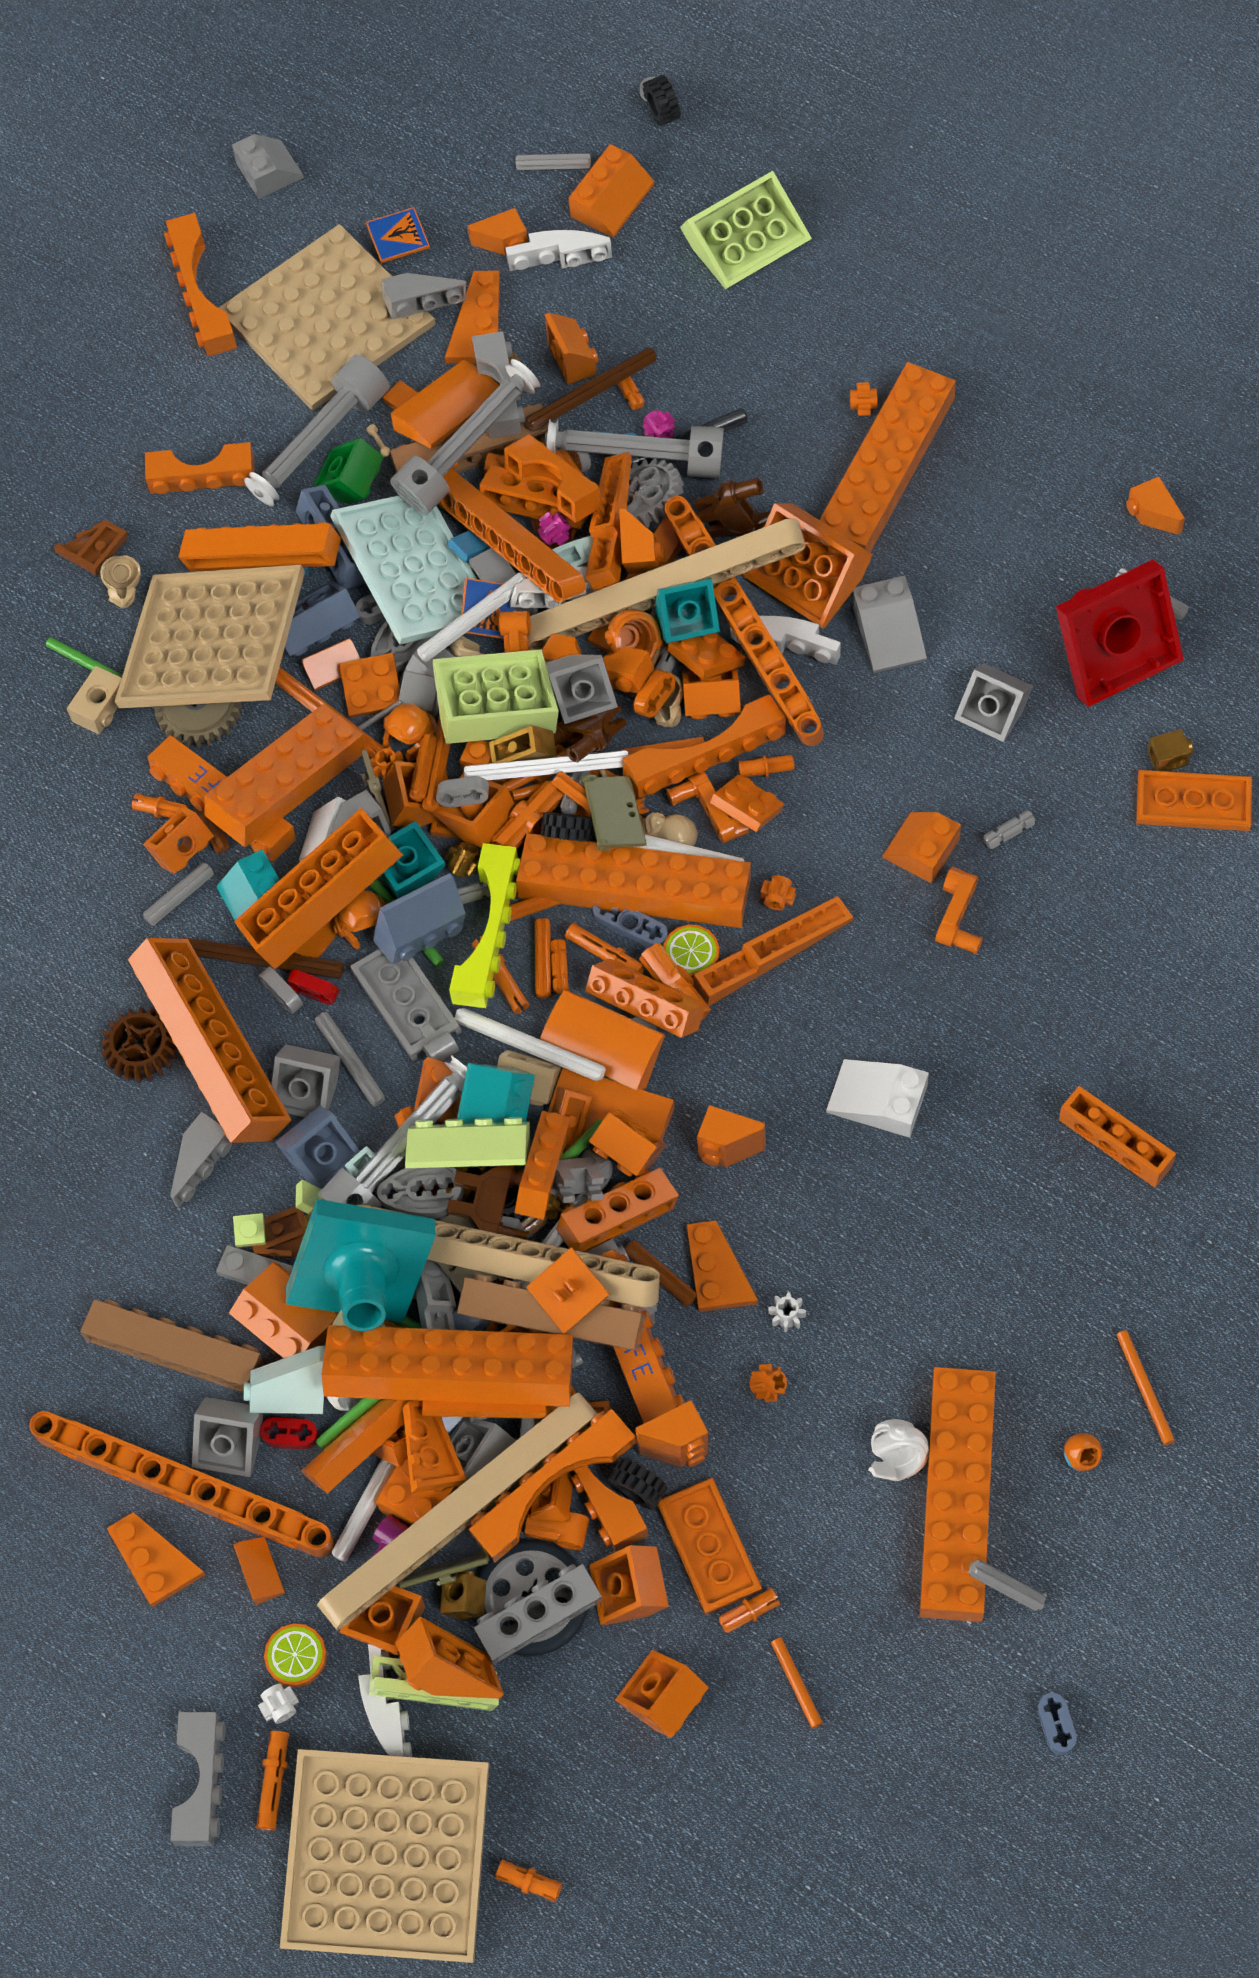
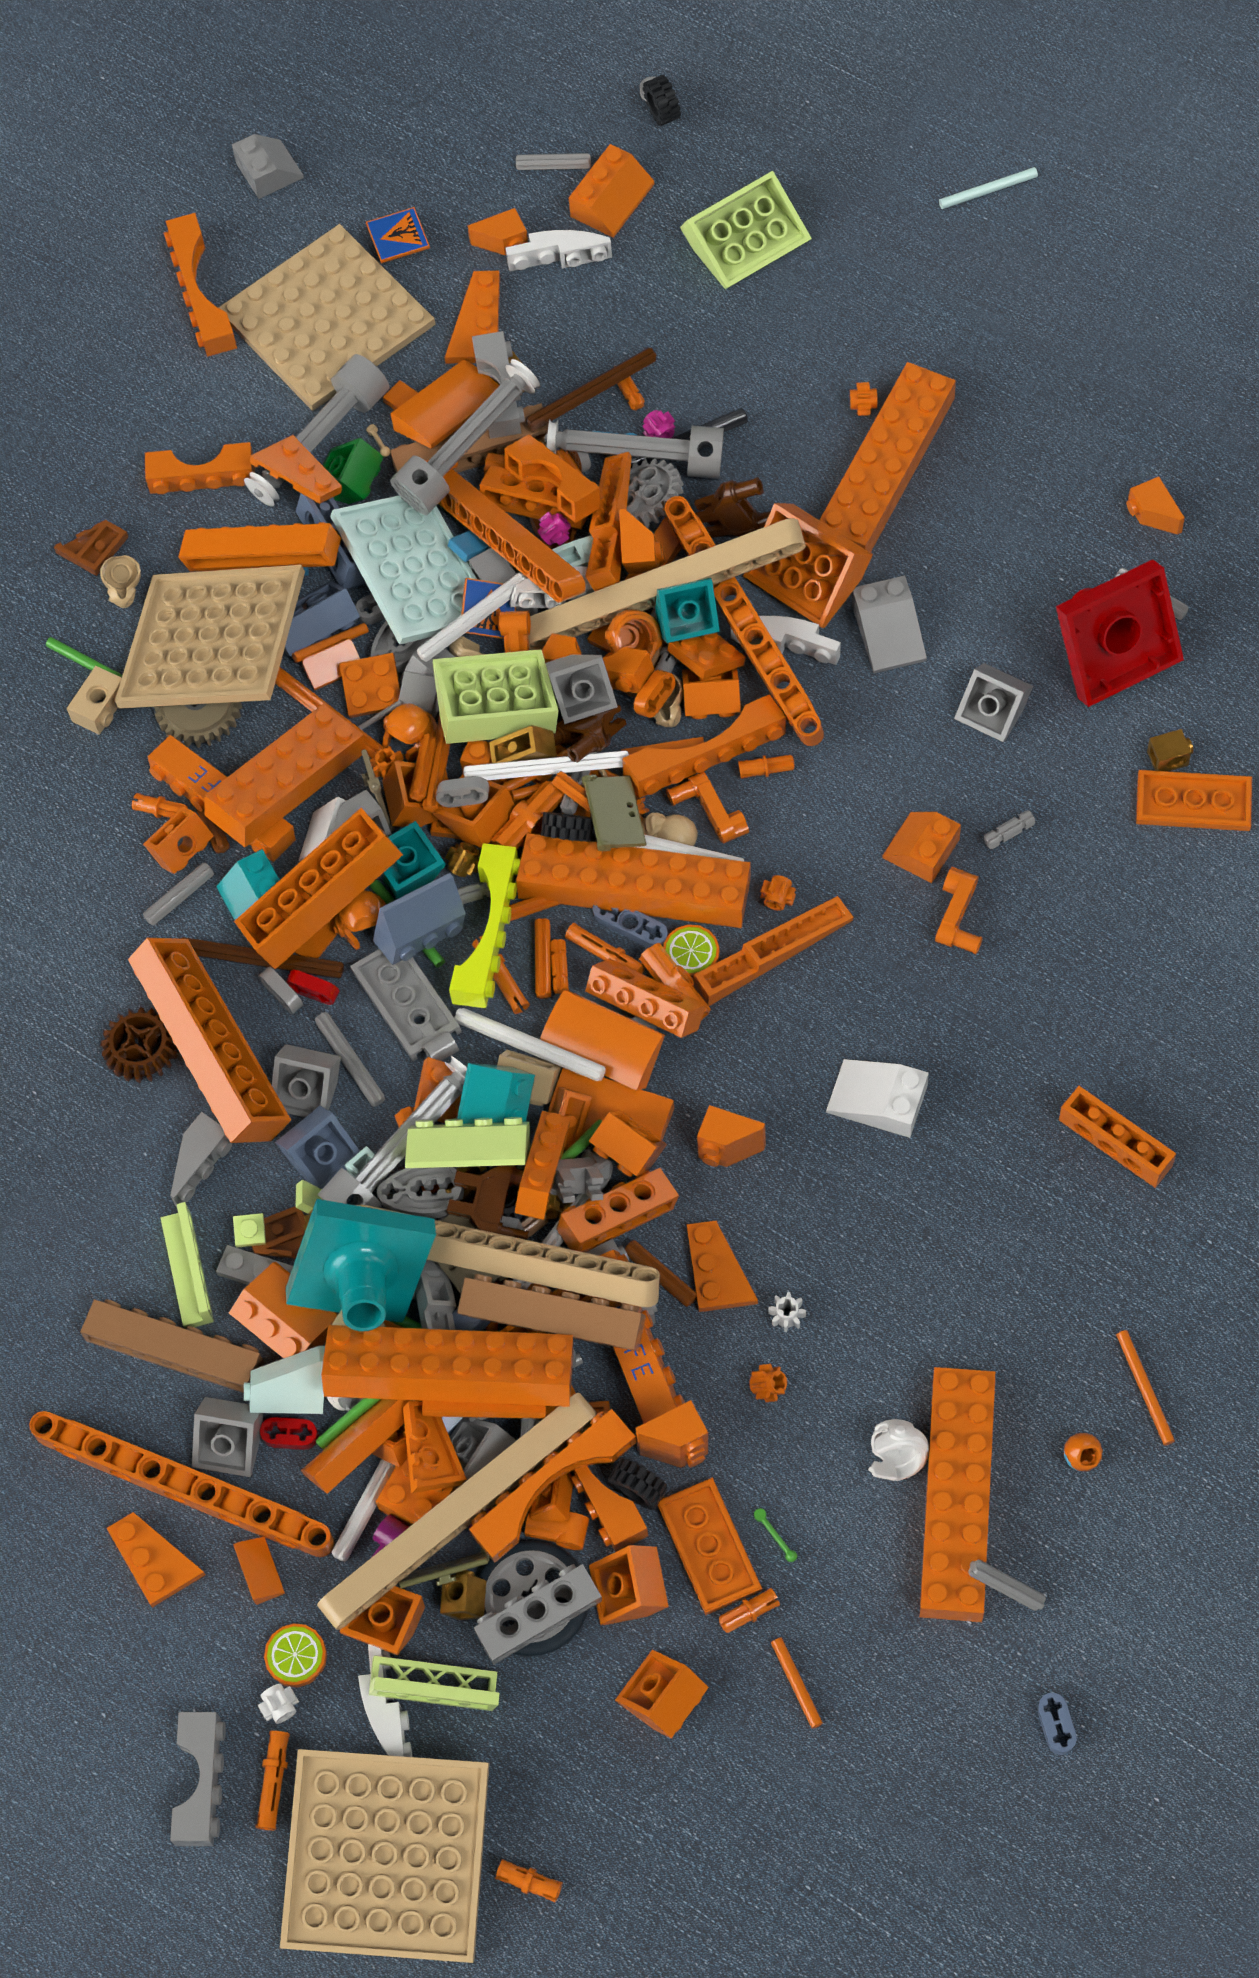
(187, 1268): none -> yellowish green fence
(299, 467): none -> orange wing
(351, 633): none -> orange bar
(418, 293): light grey slope -> none
(446, 1663): orange slope -> none
(568, 1290): orange piece -> none
(570, 348): orange slope -> none
(747, 802): orange plate -> none
(760, 1516): none -> bright green hinge
(988, 188): none -> light aqua bar

